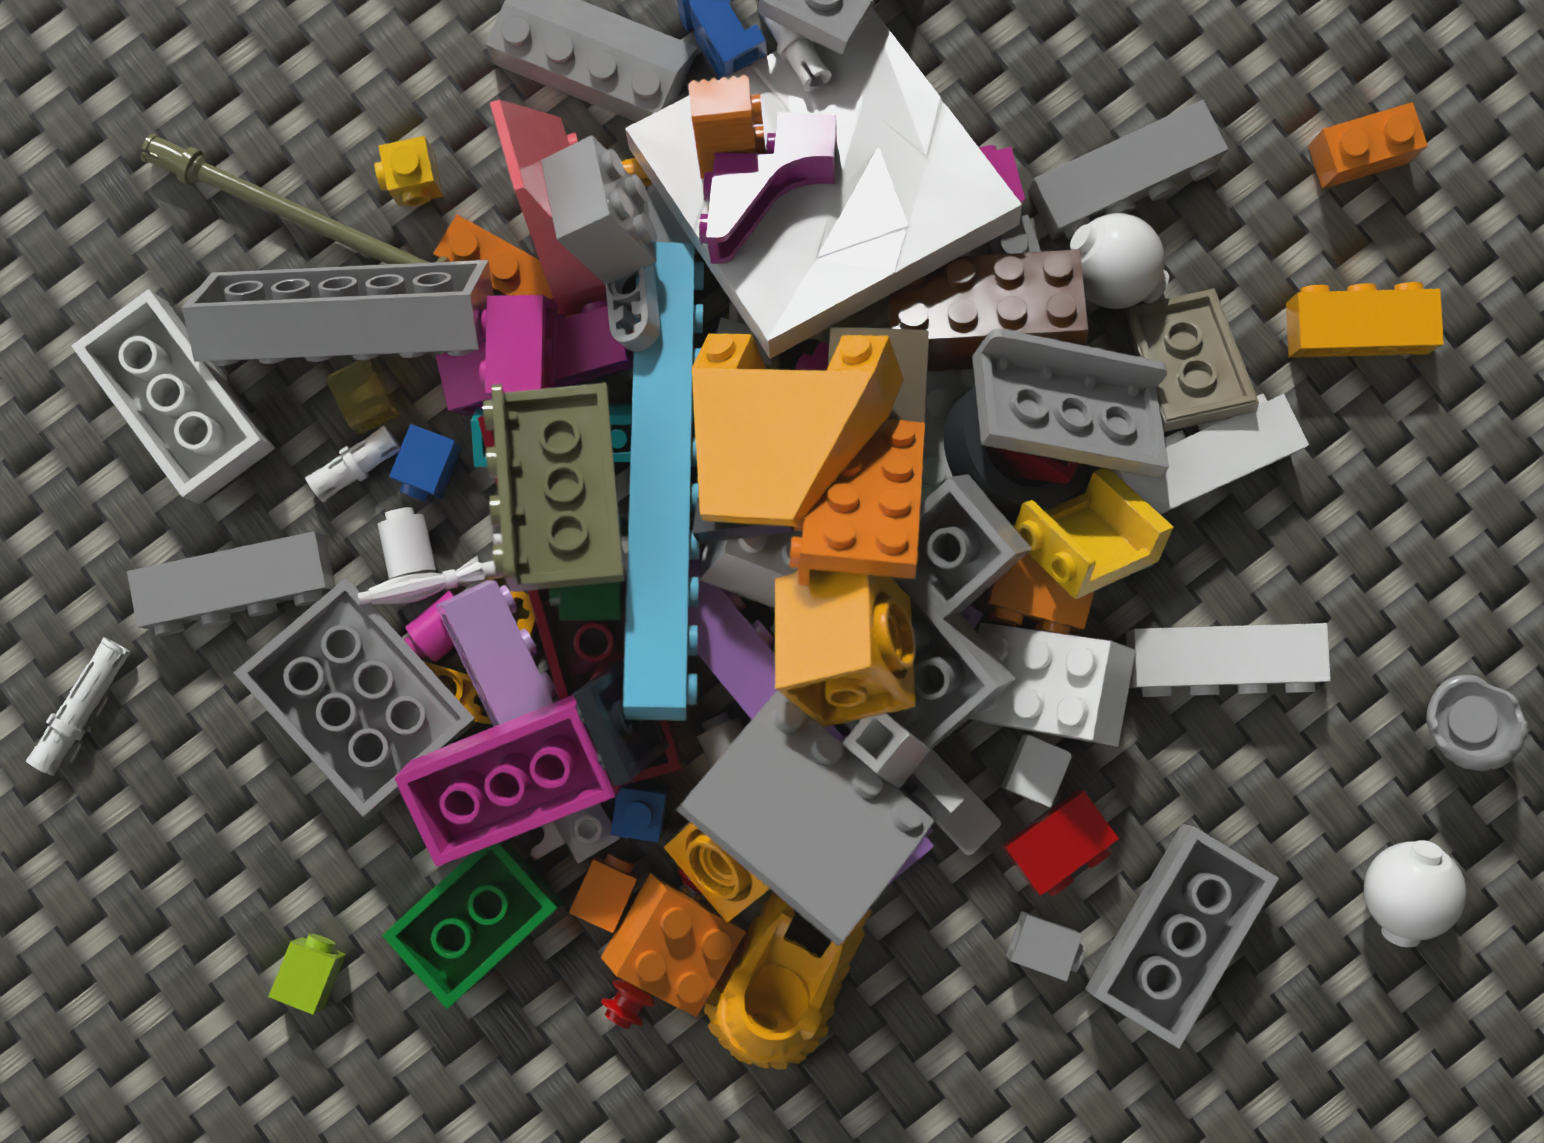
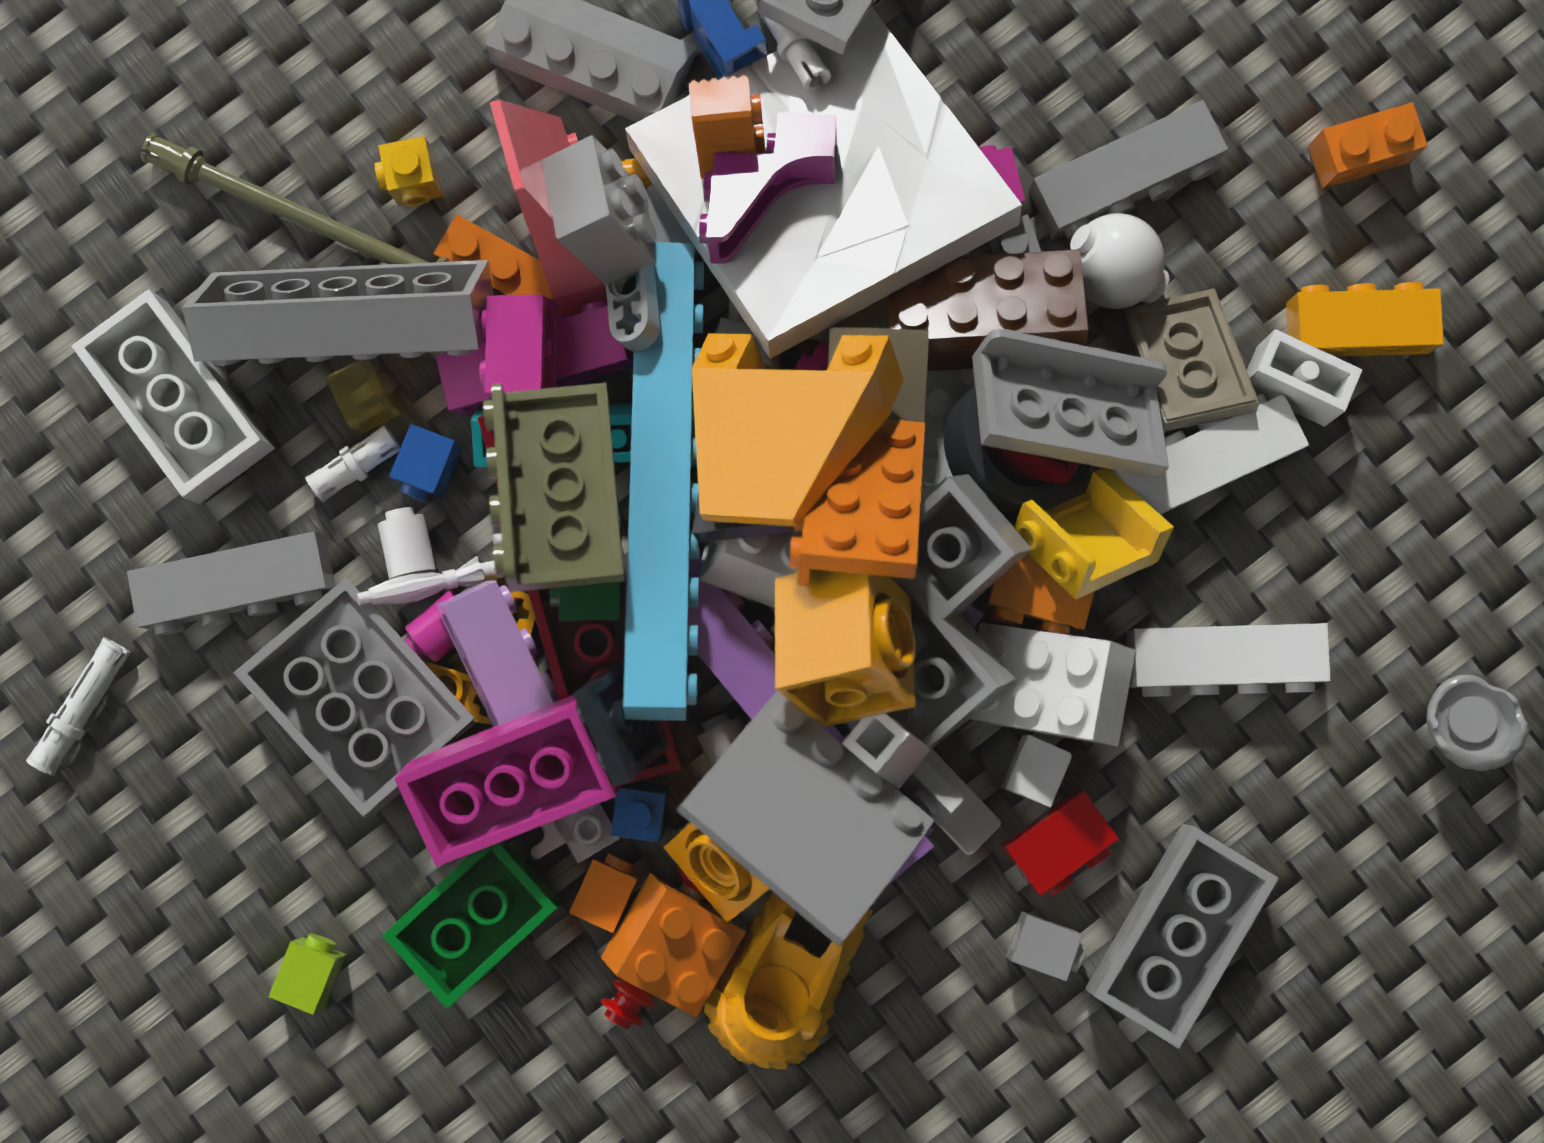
(1310, 379): none -> white brick
(1414, 892): white brick -> none

